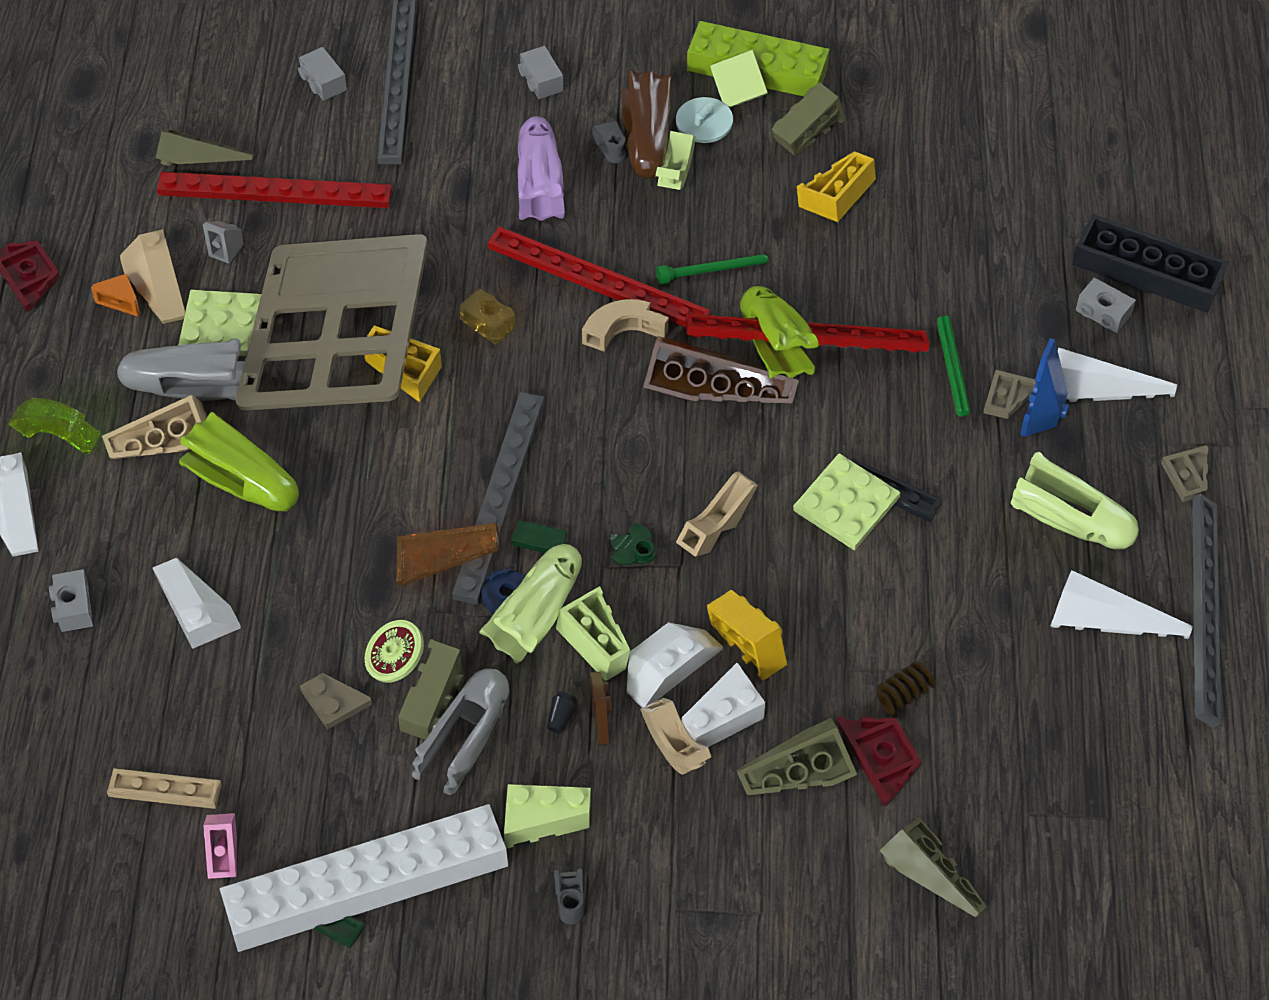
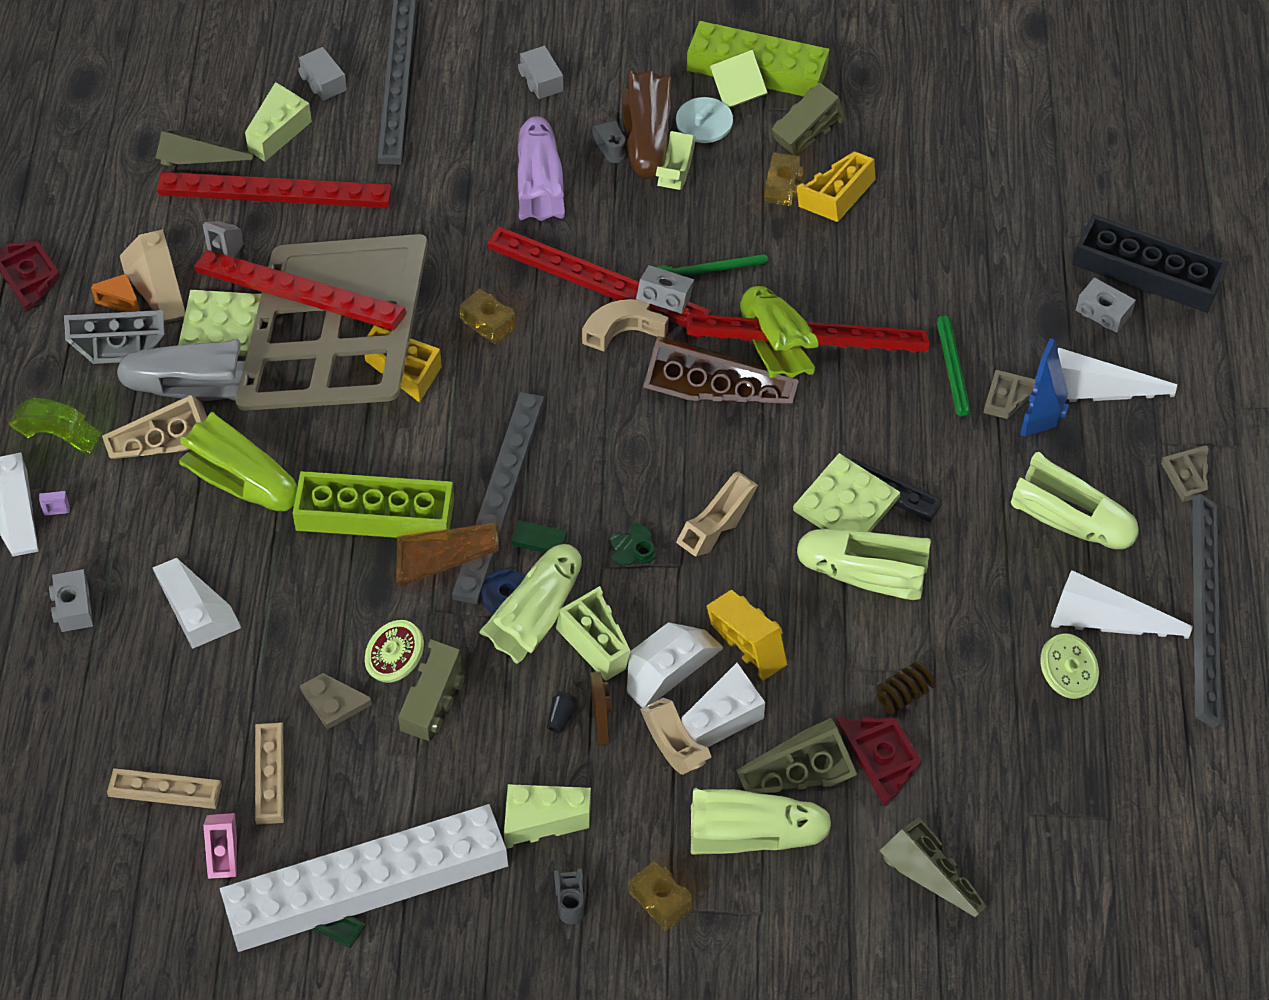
(54, 503): none -> lavender tile
(113, 335): none -> light grey wedge
(269, 773): none -> tan tile
(277, 122): none -> yellowish green wedge
(301, 290): none -> red plate
(371, 505): none -> lime brick
(477, 702): light grey piece -> none
(663, 910): none -> clear yellow brick
(665, 289): none -> light grey brick
(752, 821): none -> yellowish green piece
(782, 179): none -> clear yellow brick
(868, 560): none -> yellowish green piece
(1069, 666): none -> yellowish green shield

